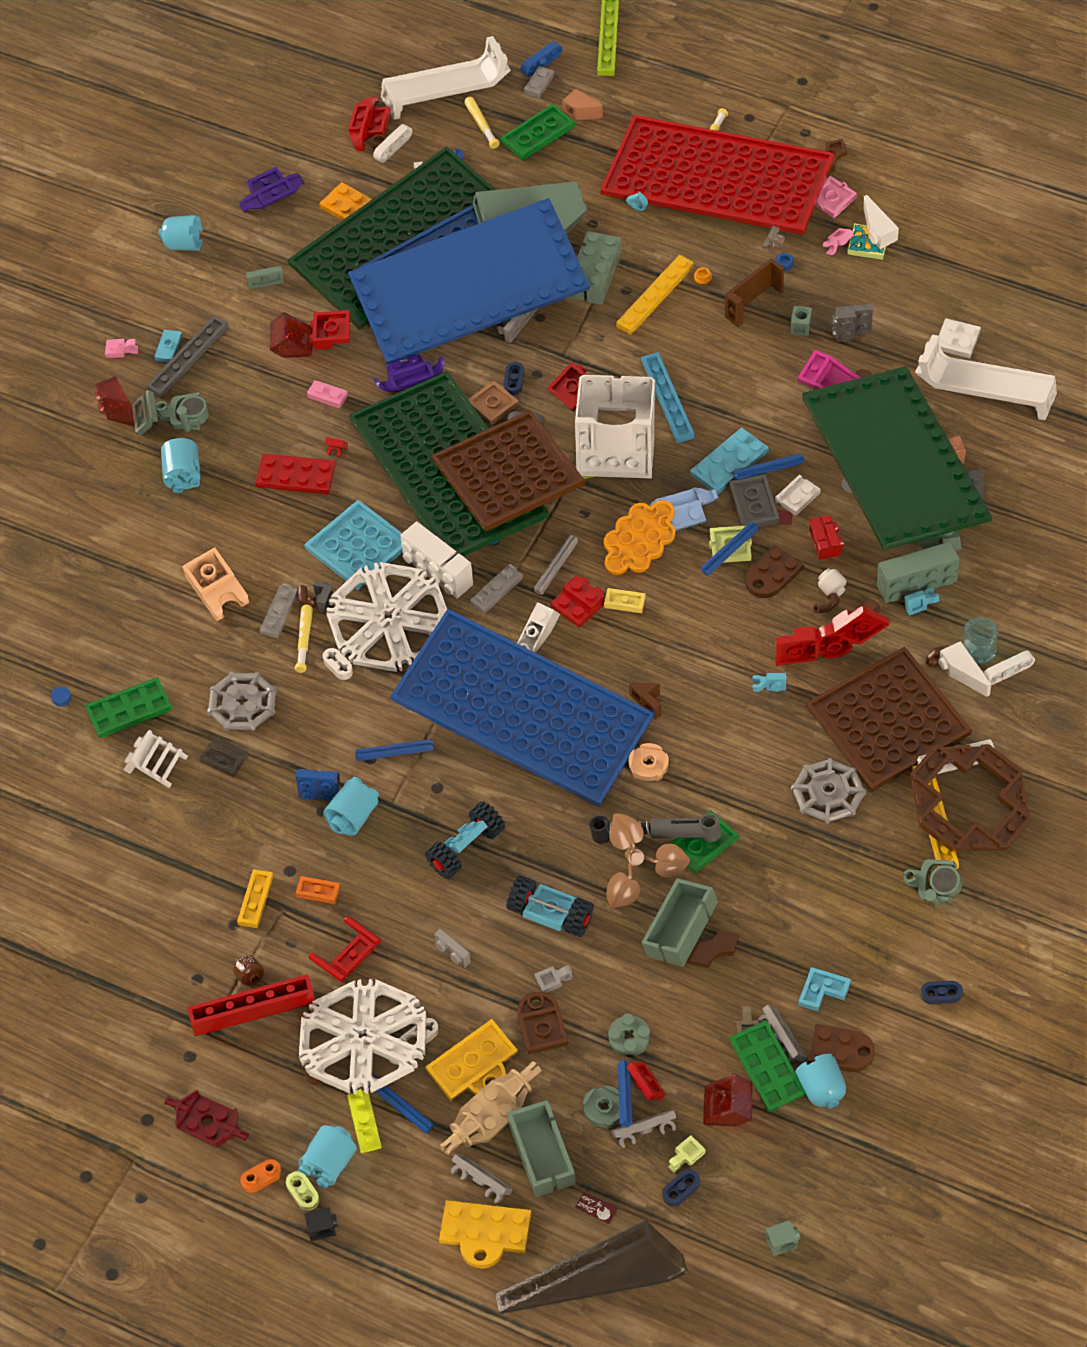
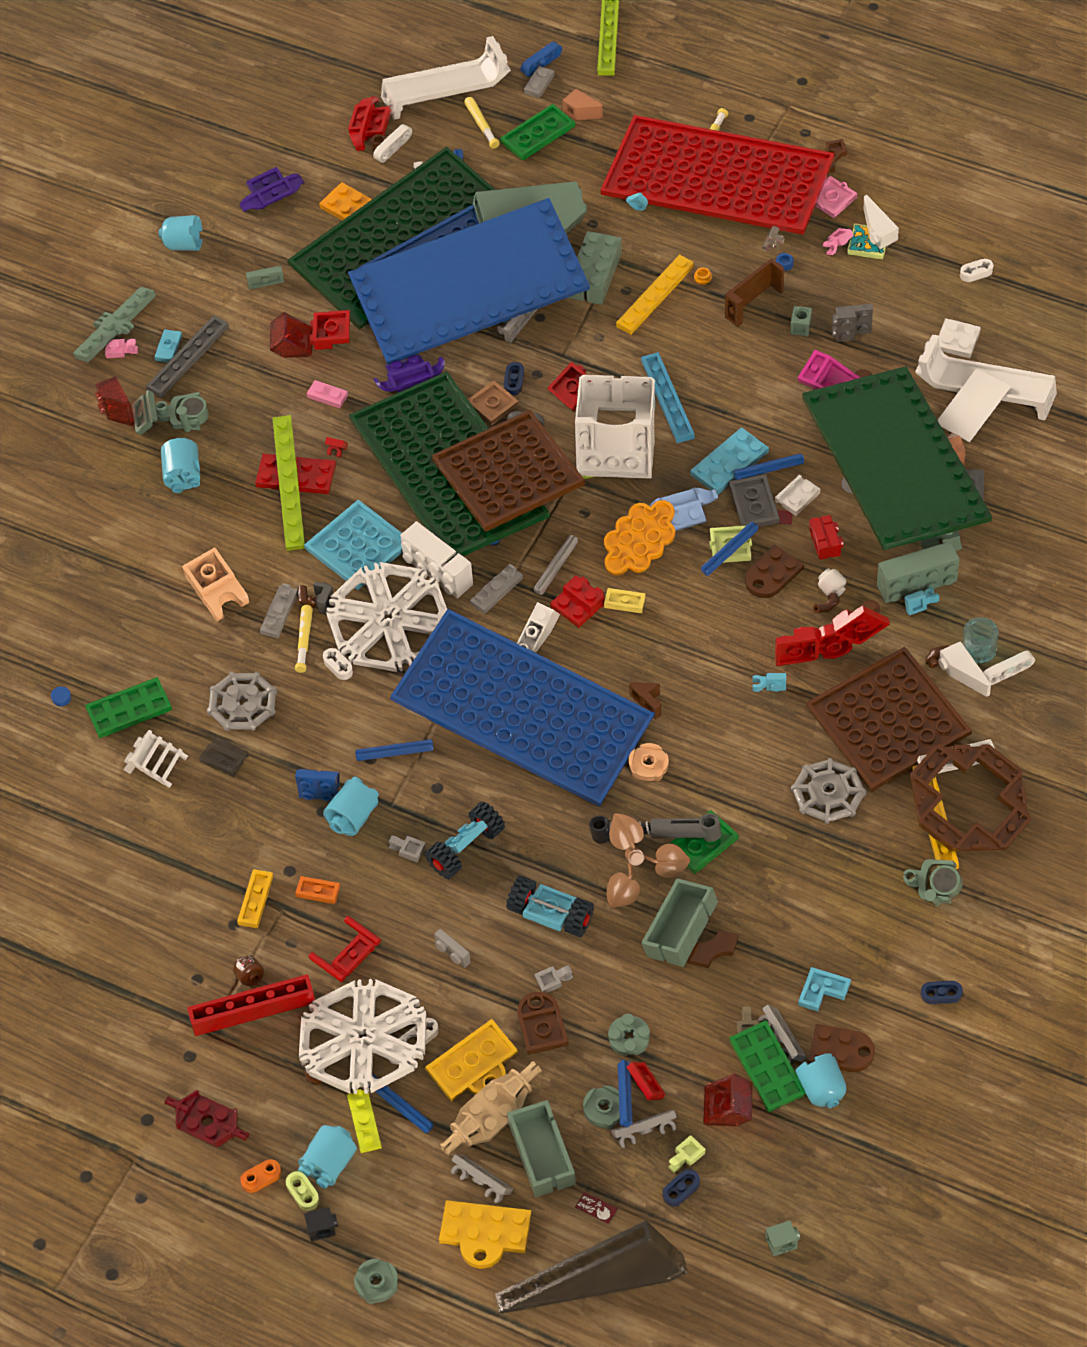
(114, 324): none -> sand green hinge
(288, 483): none -> lime plate
(376, 1293): none -> sand green plate
(409, 848): none -> light grey plate
(973, 404): none -> white sticker
(976, 270): none -> white beam

